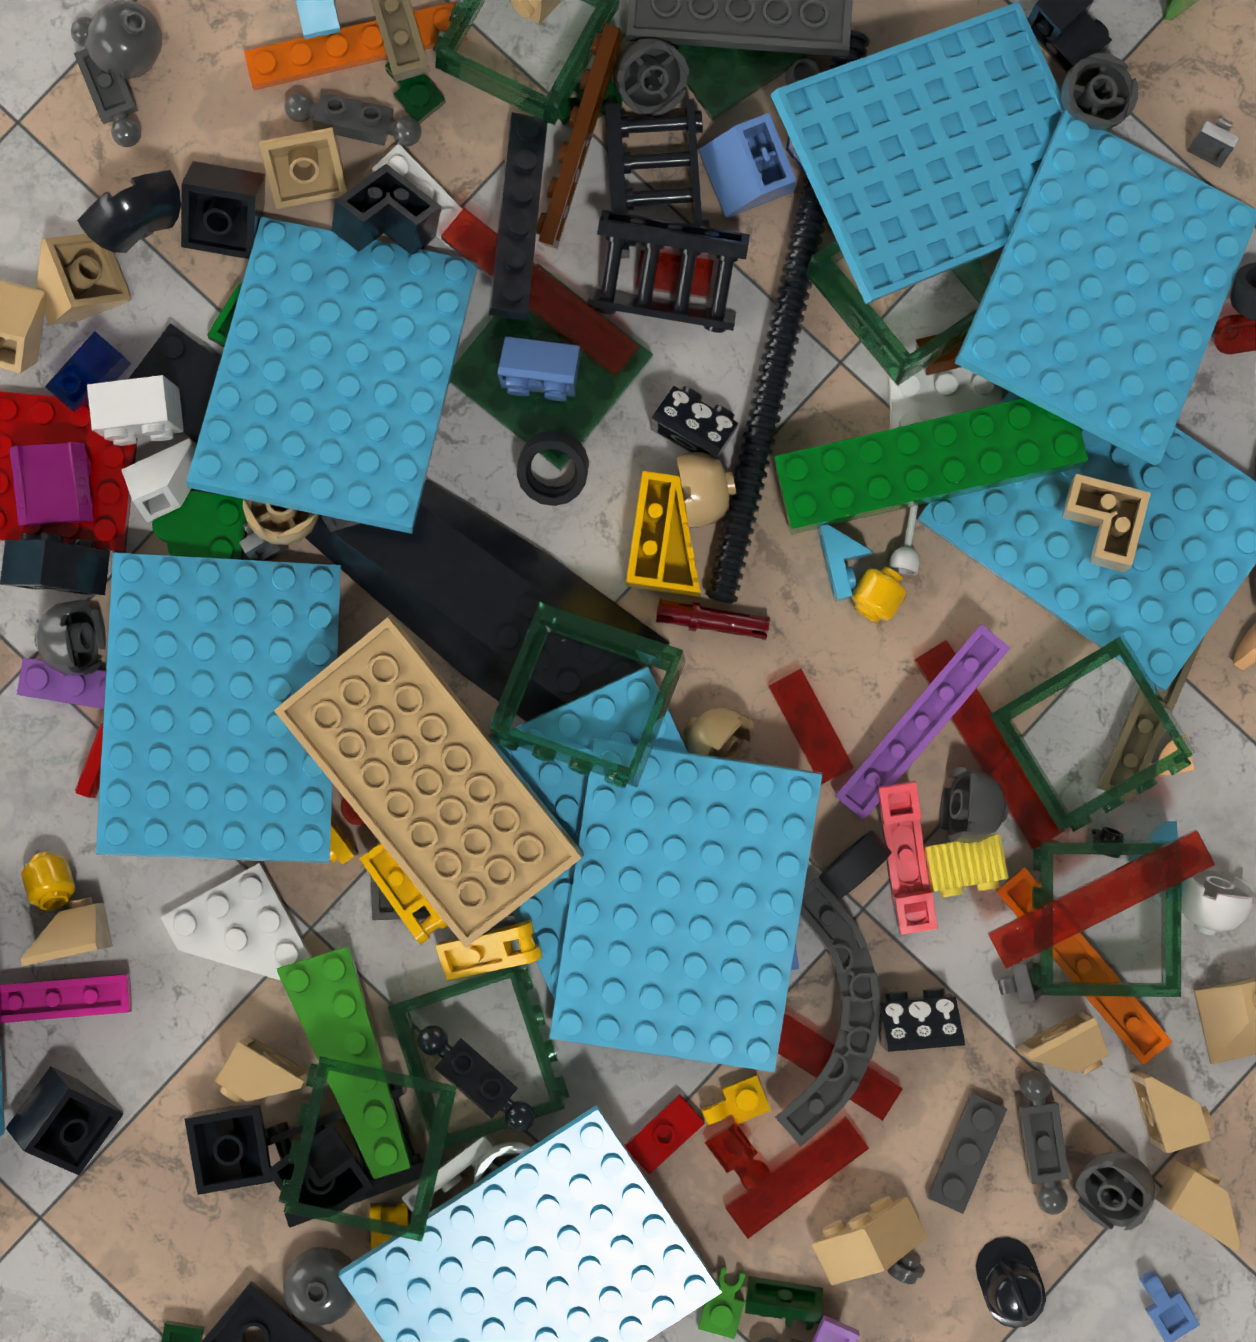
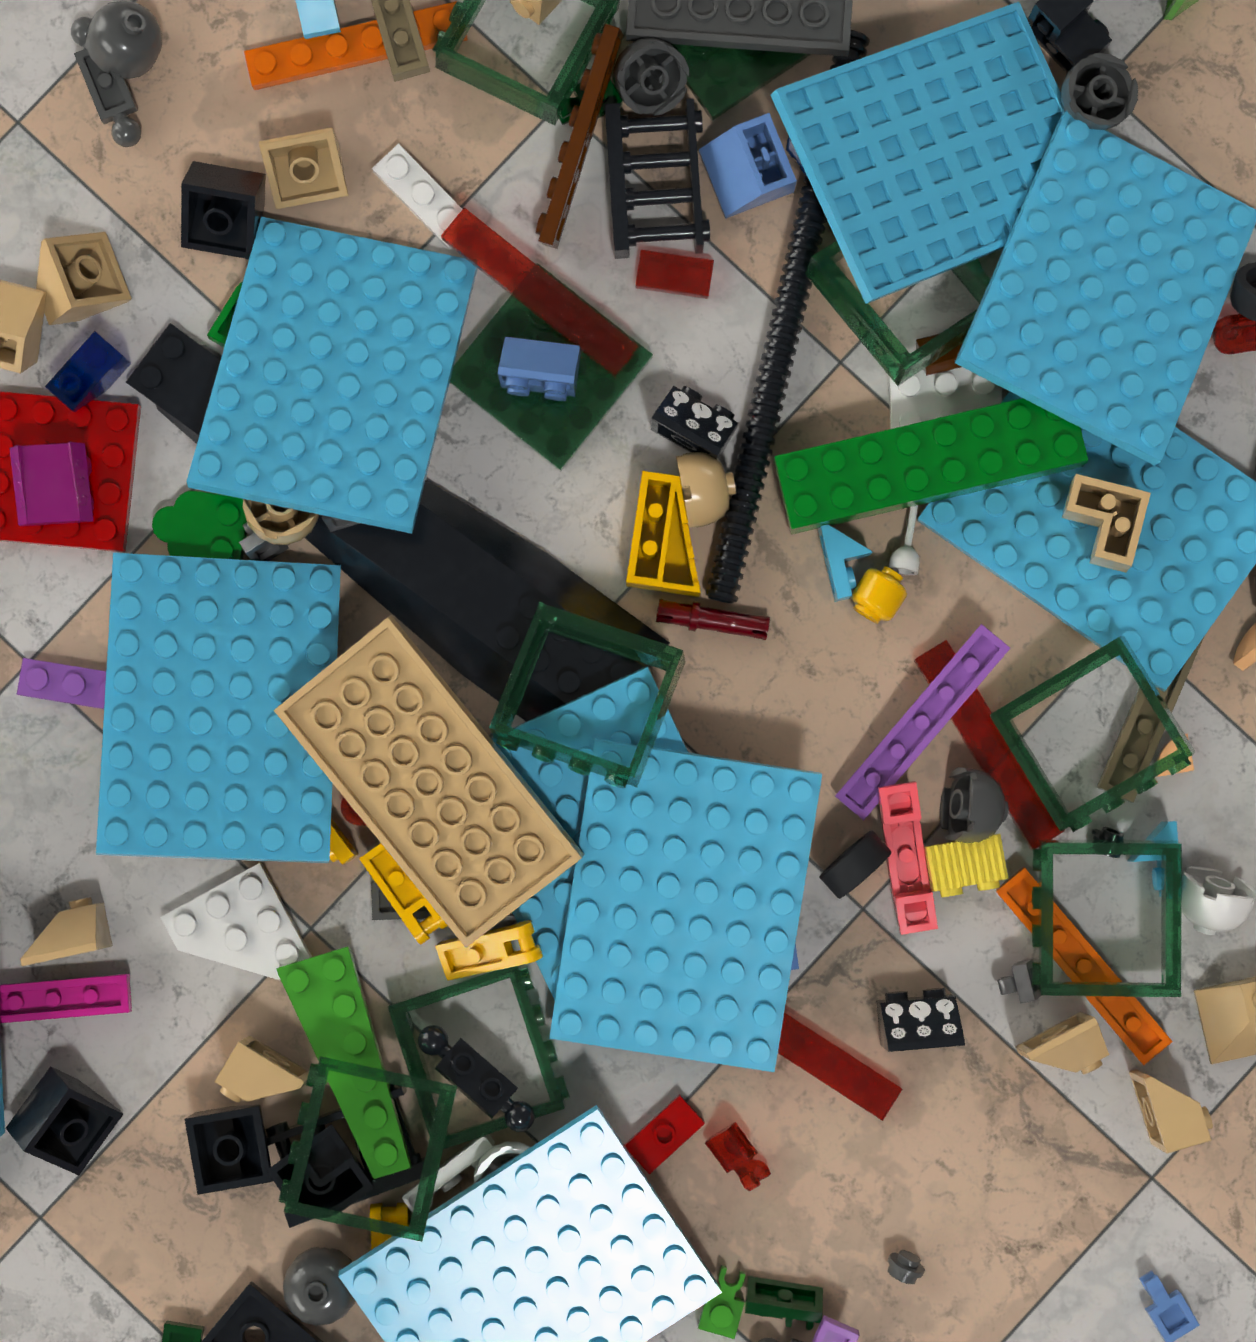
(48, 881): yellow head -> none
(50, 564): black brick -> none
(71, 638): dark grey cylinder -> none
(90, 777): red tile -> none
(134, 212): black brick -> none
(135, 409): white brick -> none
(160, 480): white slope -> none
(353, 118): dark grey plate -> none
(386, 206): black brick -> none
(417, 96): dark green plate -> none
(518, 217): black plate -> none
(548, 494): black tyre -> none
(691, 241): black fence -> none
(718, 733): tan cylinder -> none
(742, 1100): yellow plate -> none
(797, 1177): clear red plate -> none
(802, 69): dark grey plate -> none
(810, 726): clear red plate -> none
(858, 1016): dark grey plate -> none
(869, 1240): tan brick -> none
(967, 1153): dark grey plate -> none
(1010, 1282): black piece -> none
(1044, 1142): dark grey plate -> none
(1101, 898): clear red plate -> none
(1116, 1190): dark grey cylinder -> none
(1197, 1198): tan slope -> none
(1214, 142): flat silver tile -> none

